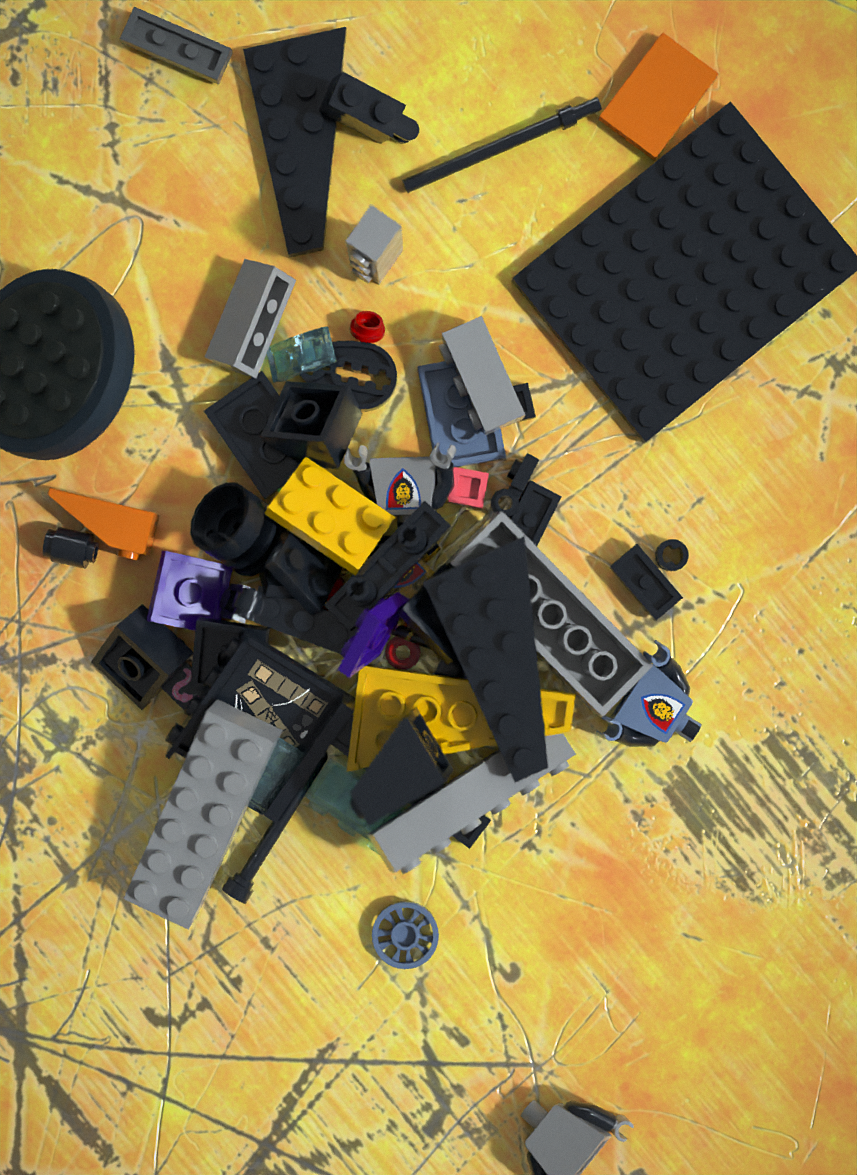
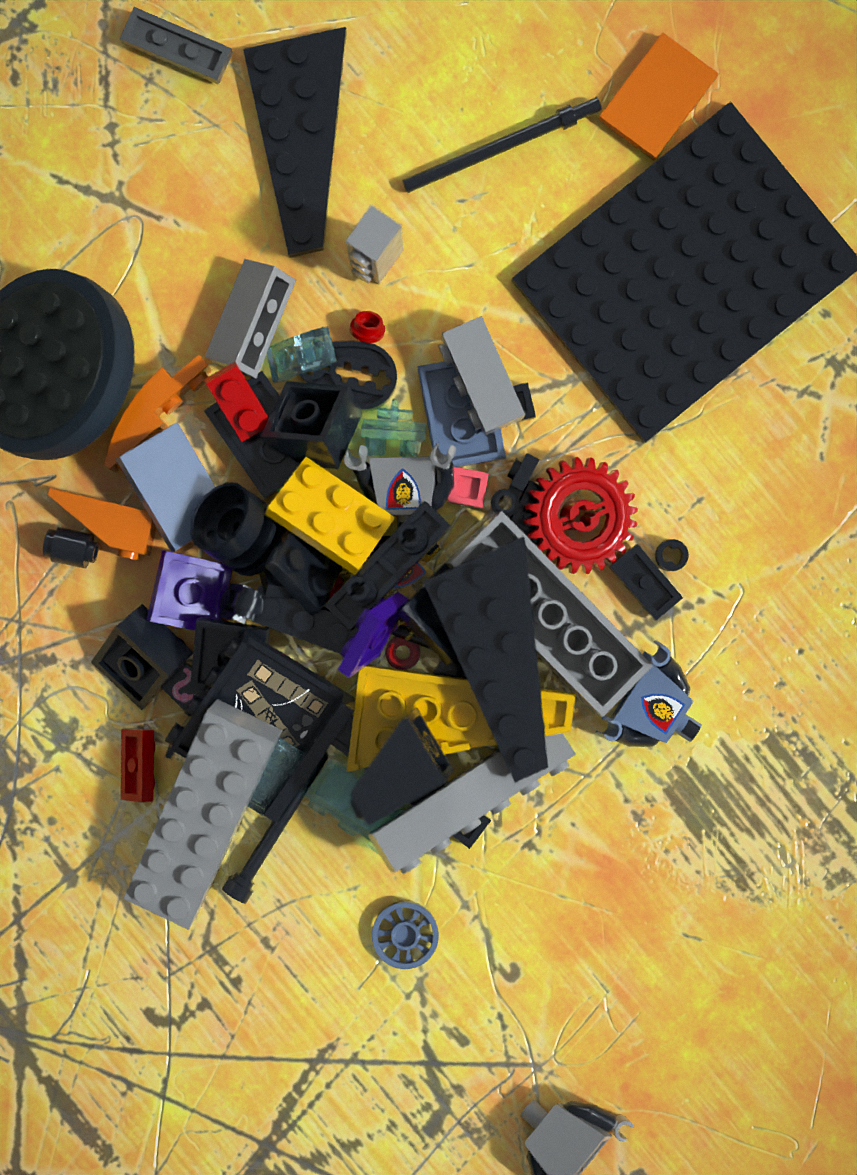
(137, 765): none -> red plate
(158, 395): none -> orange slope
(167, 482): none -> tile
(237, 401): none -> red plate
(367, 110): black brick -> none
(409, 433): none -> clear light blue hips
(550, 527): none -> red gear

